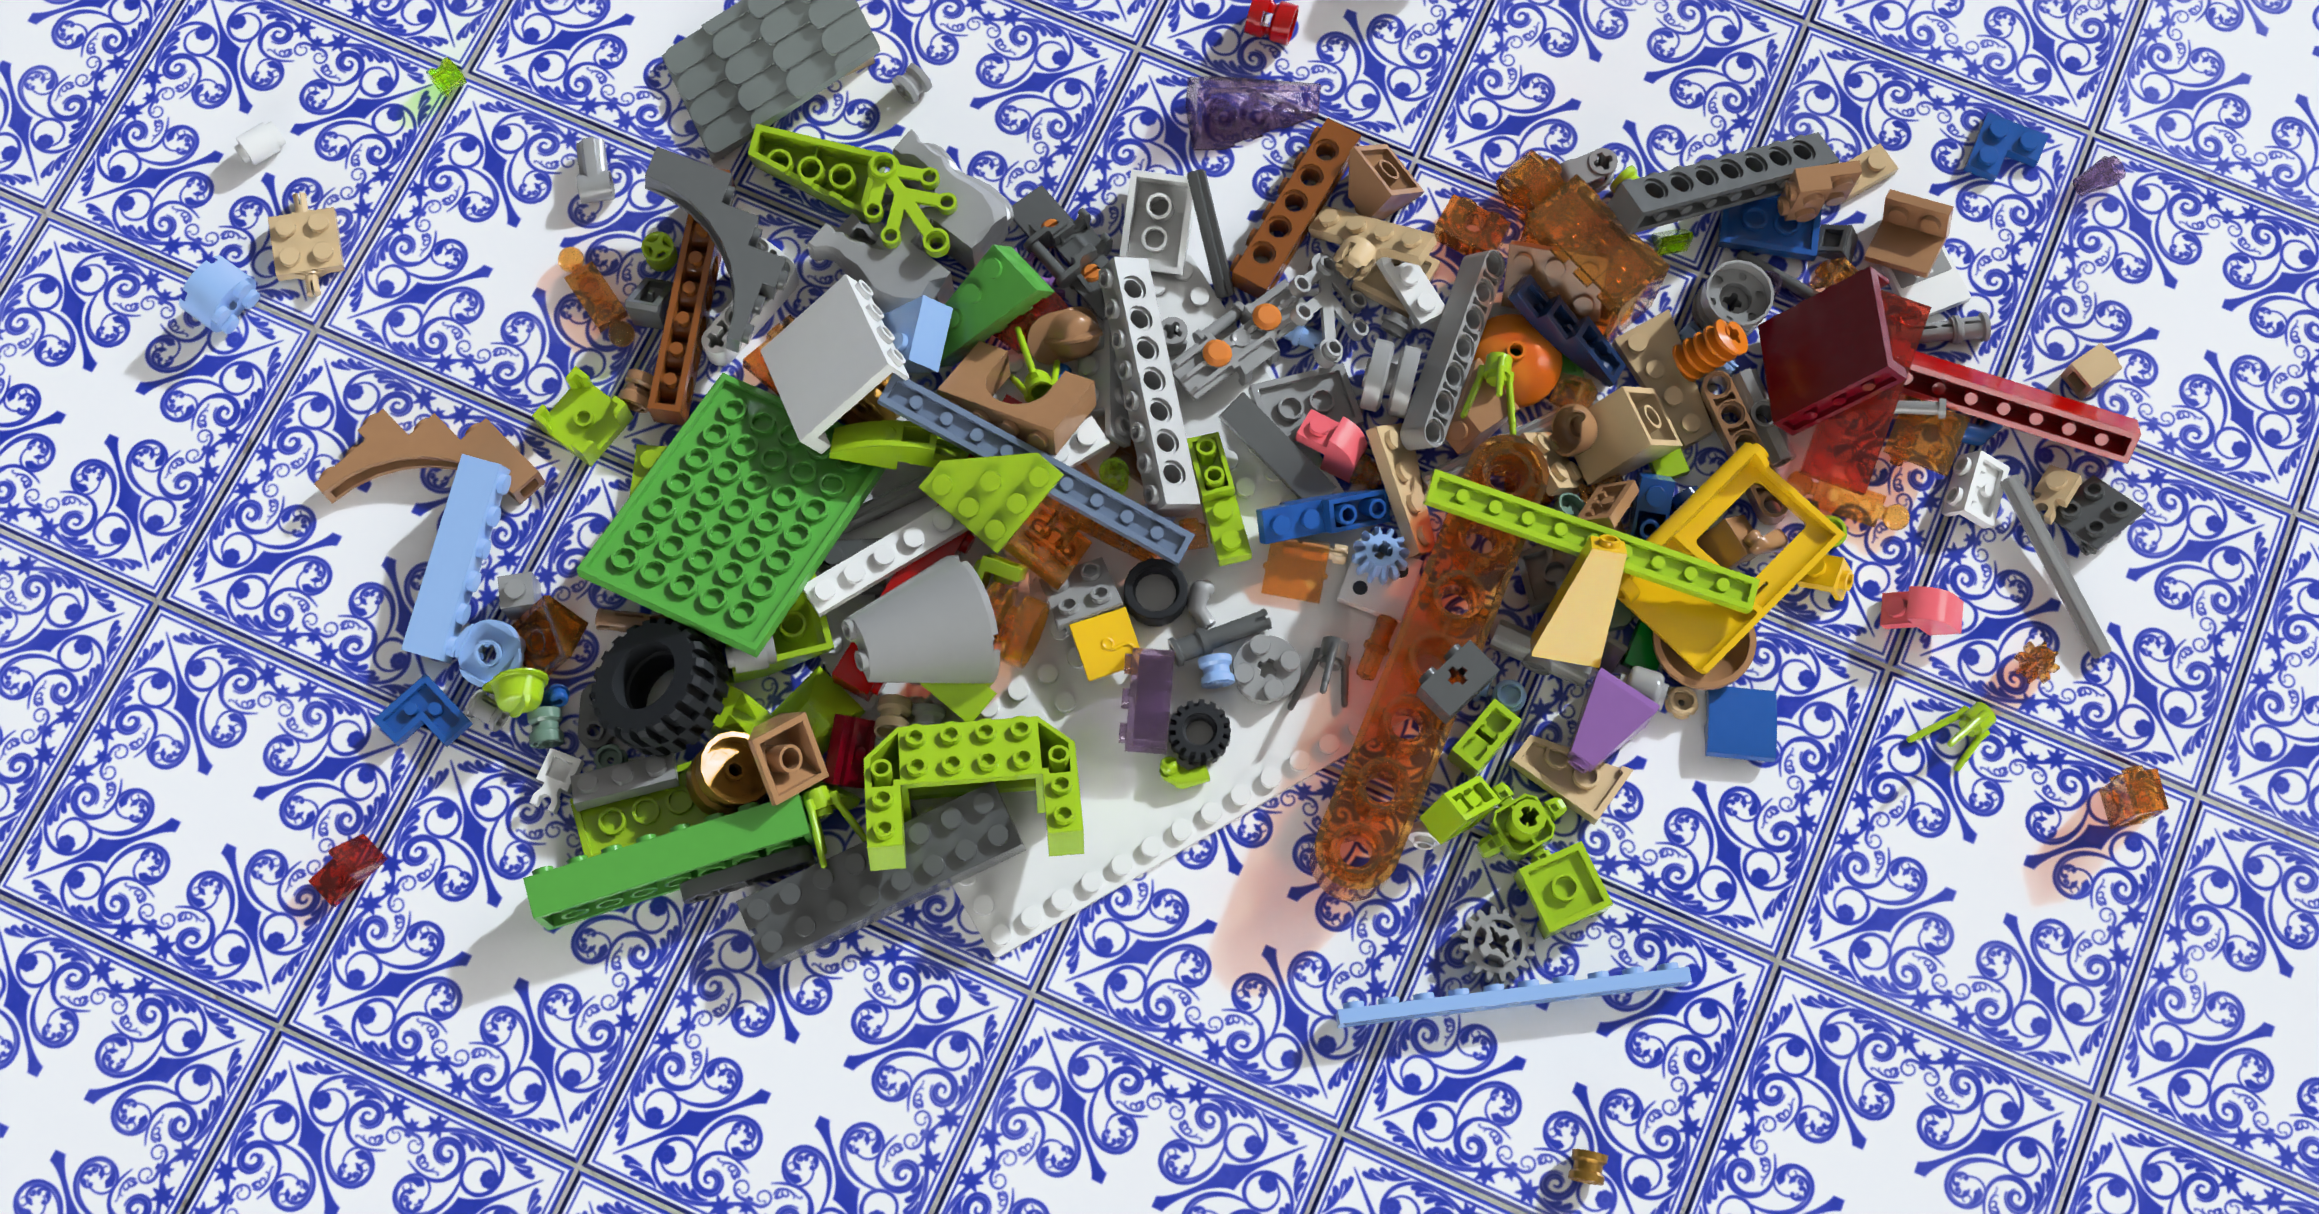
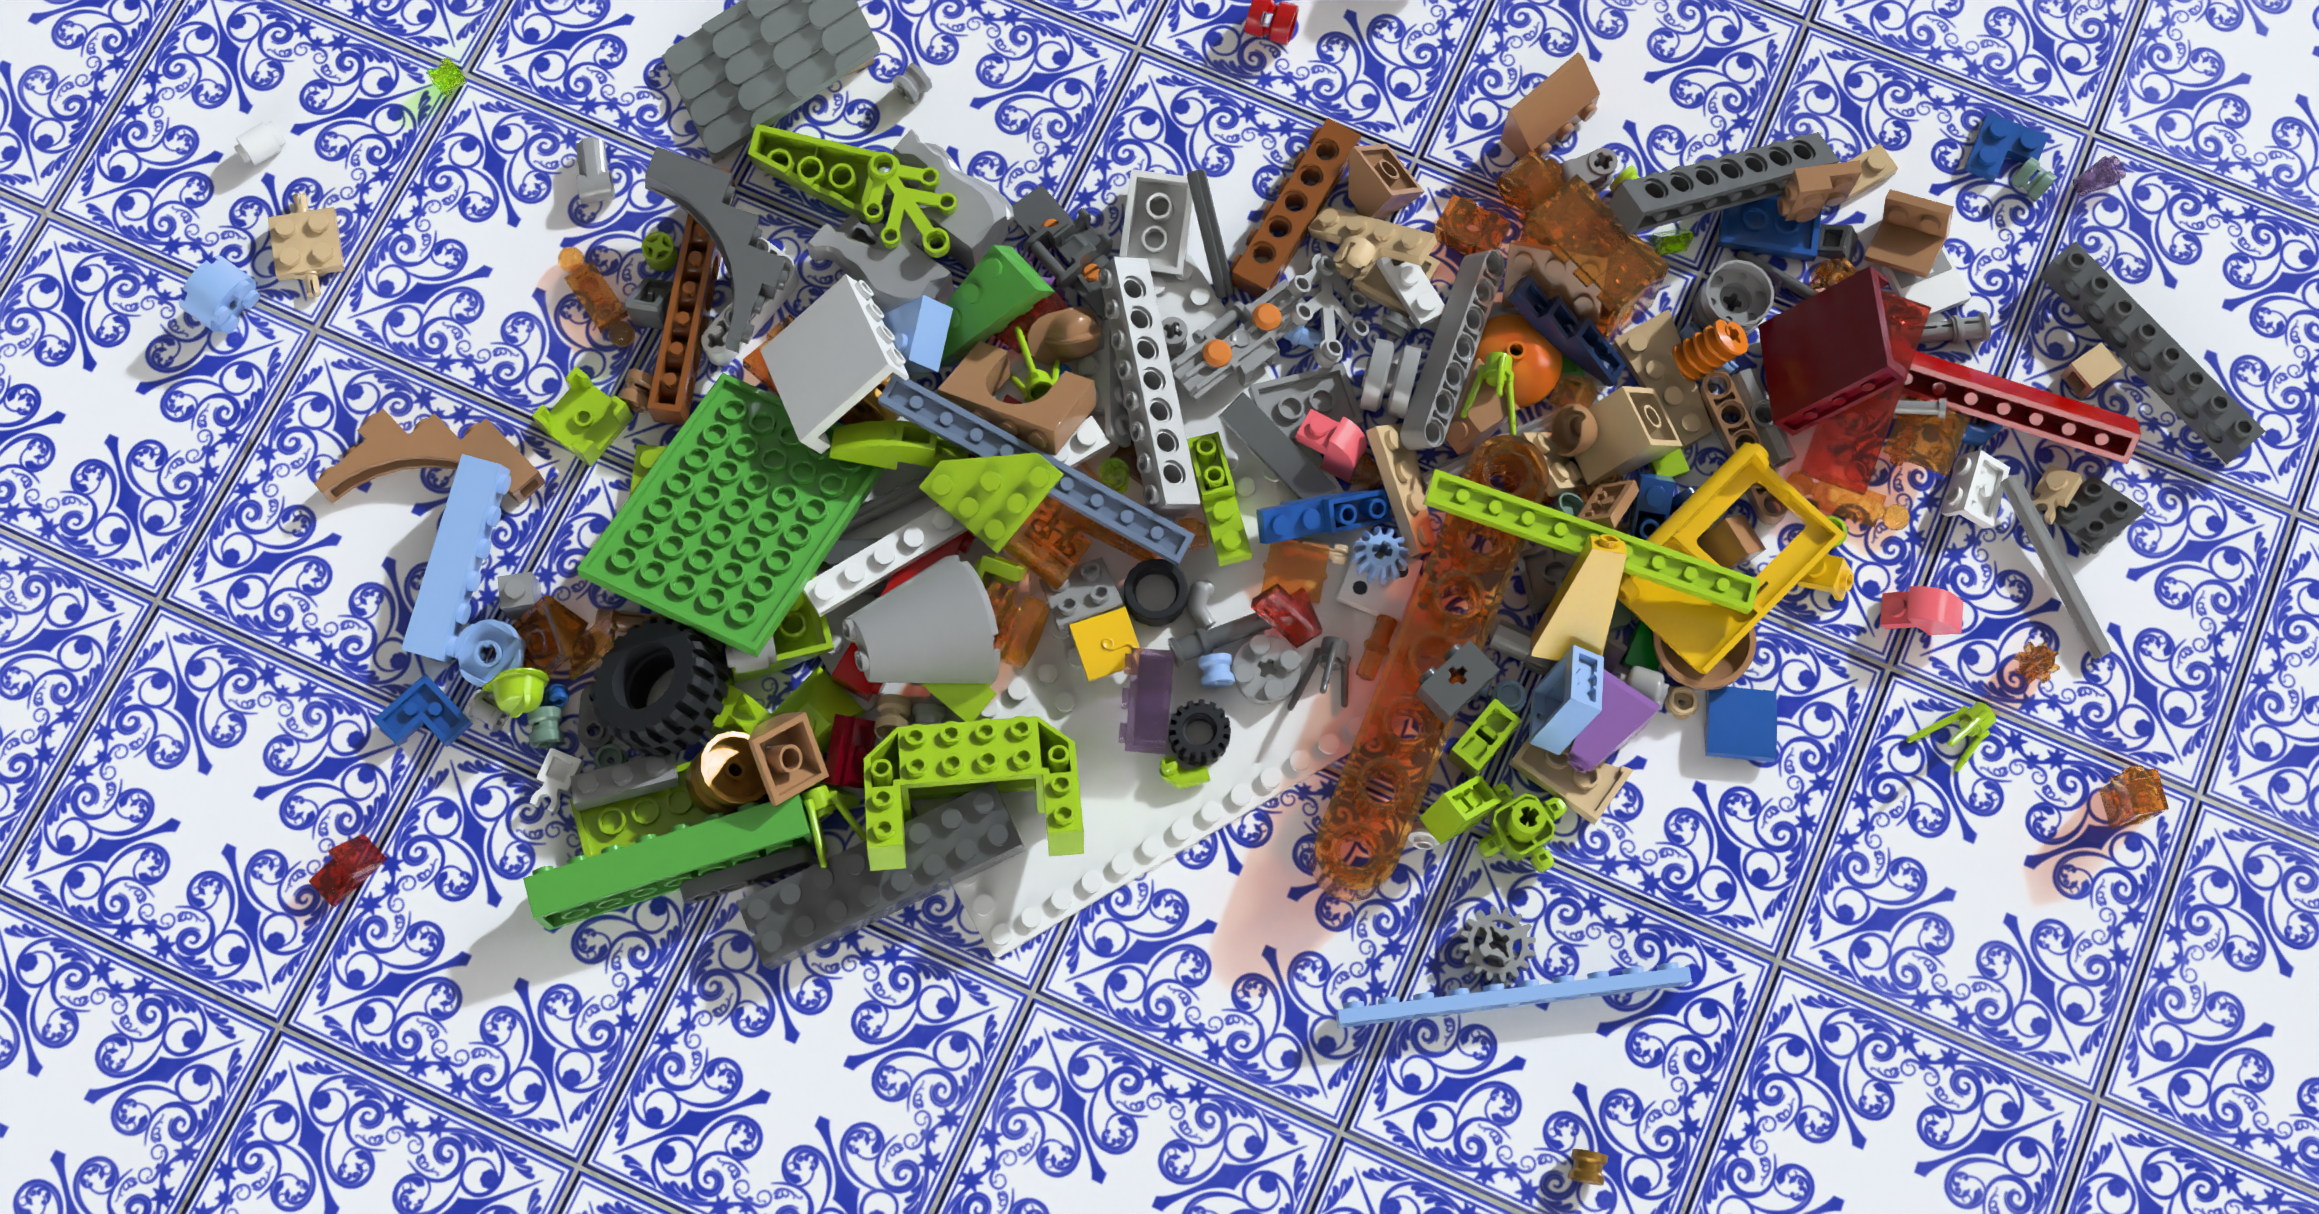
(594, 644): none -> clear orange piece
(1237, 109): clear purple wedge -> none
(1288, 614): none -> clear red slope
(1552, 109): none -> medium nougat slope
(1563, 889): lime panel -> none
(1566, 700): none -> light blue window
(1772, 542): medium nougat arm -> none
(2039, 183): none -> sand green wheel
(2151, 353): none -> dark grey brick

